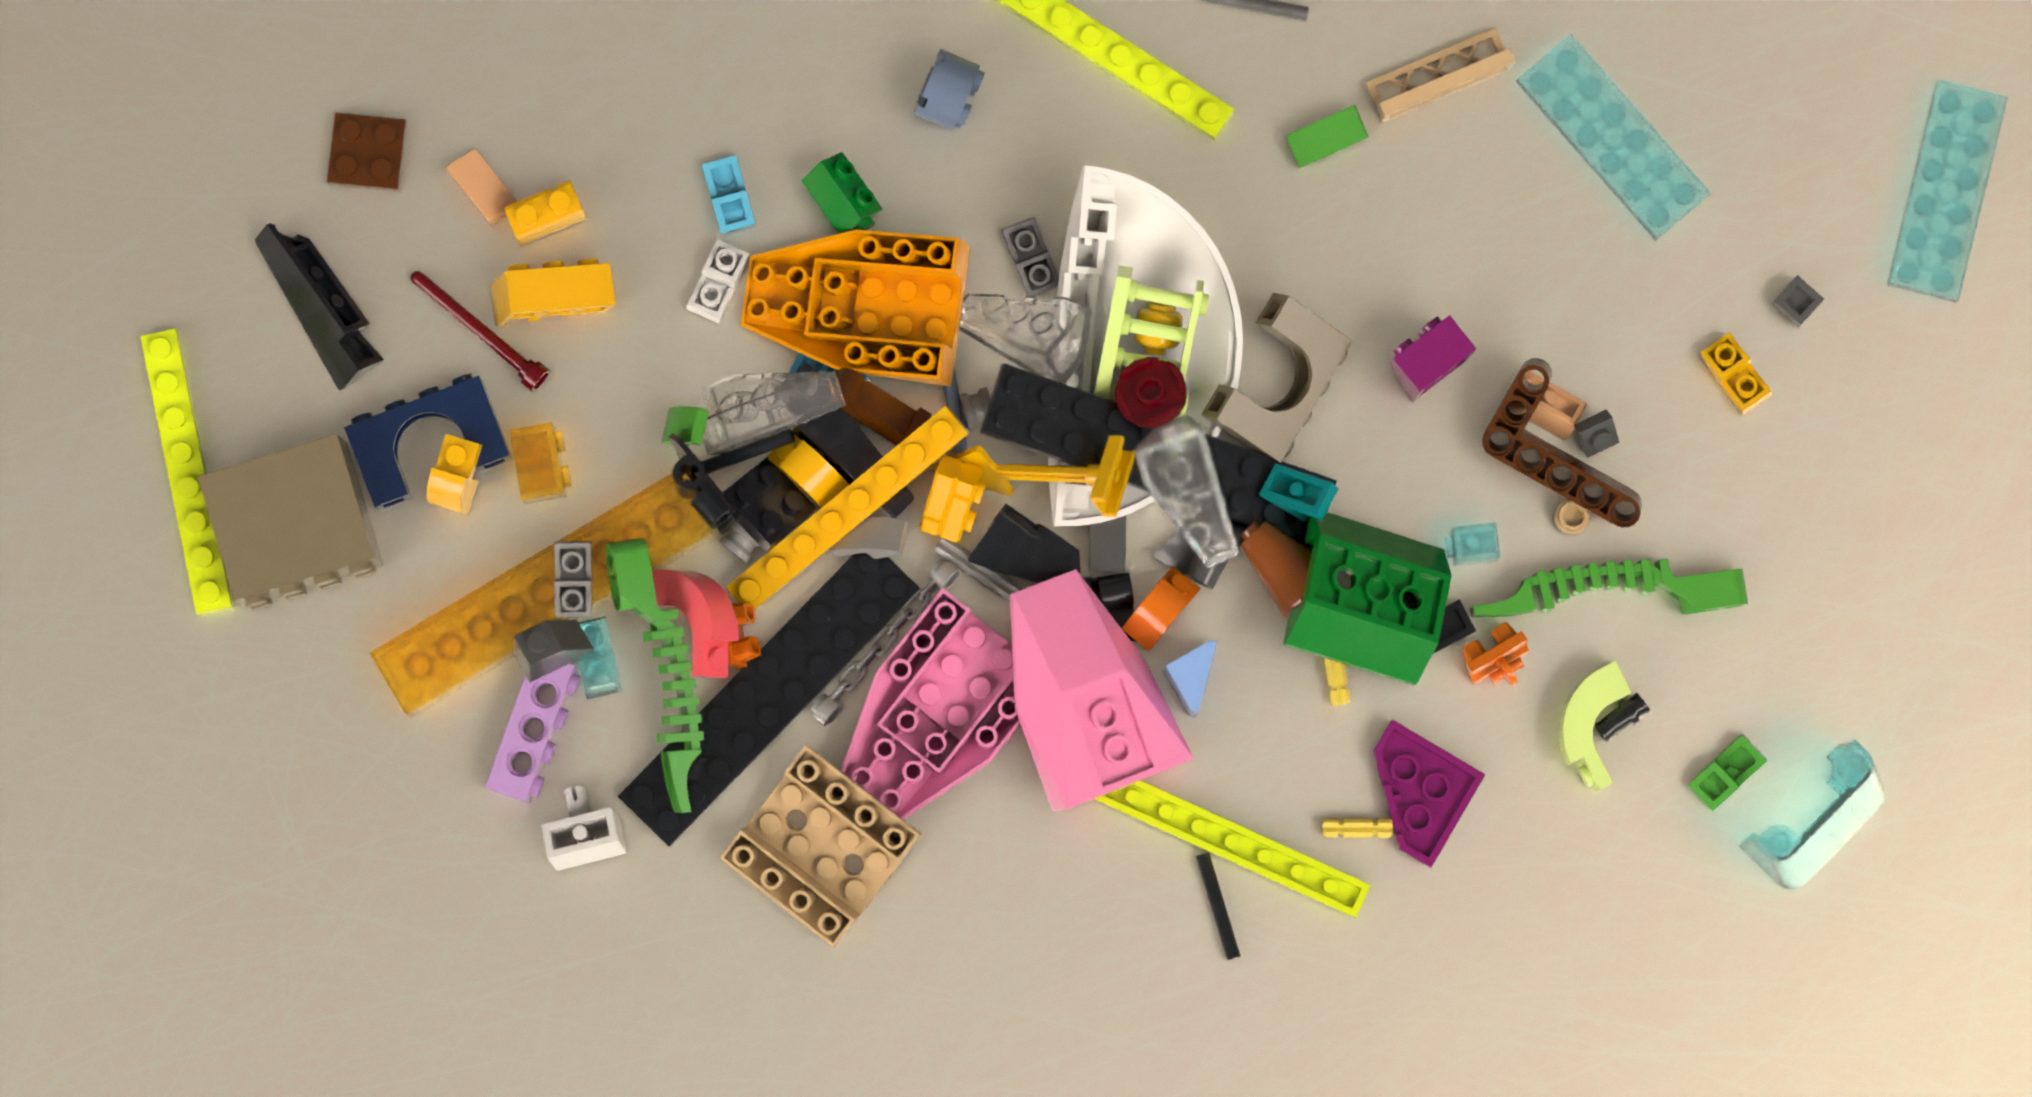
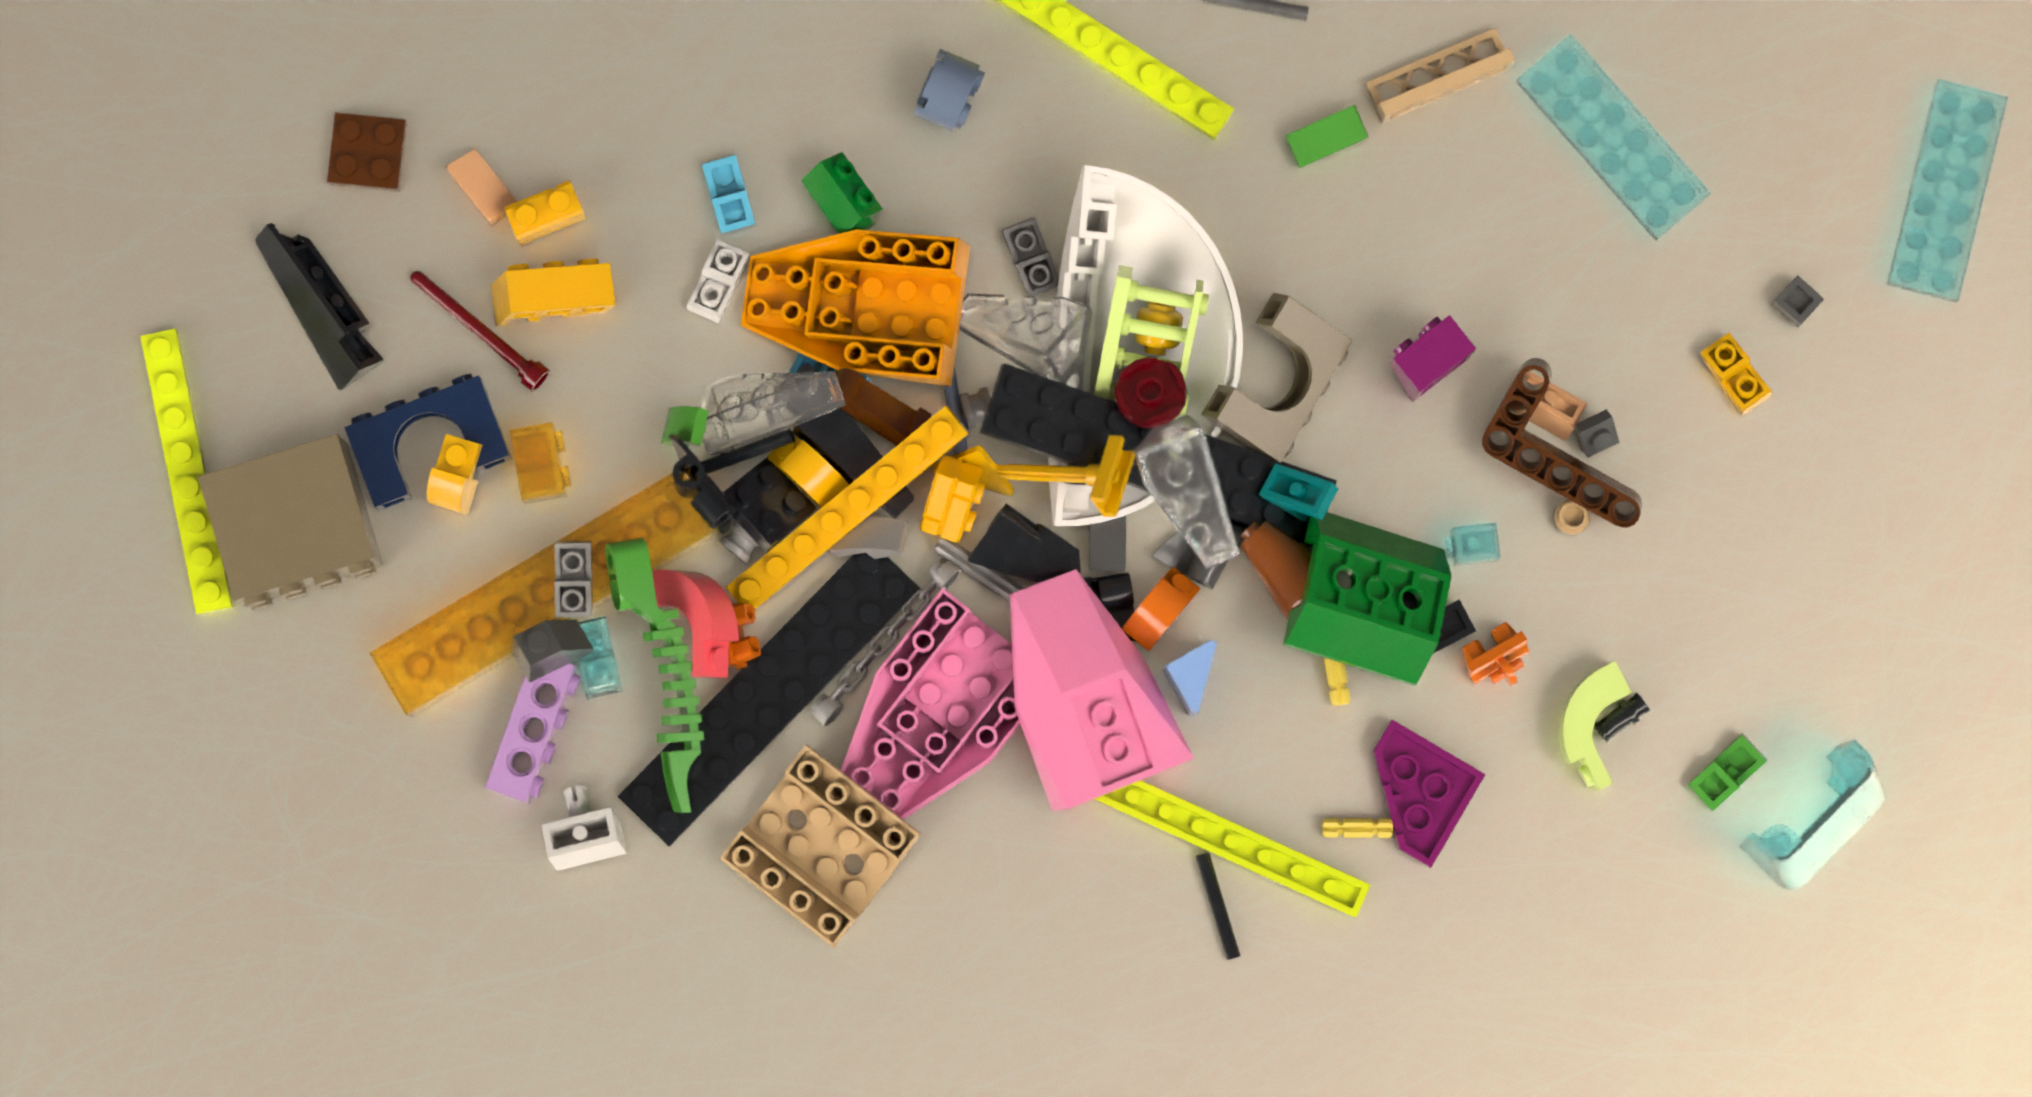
(1694, 592): bright green piece -> none

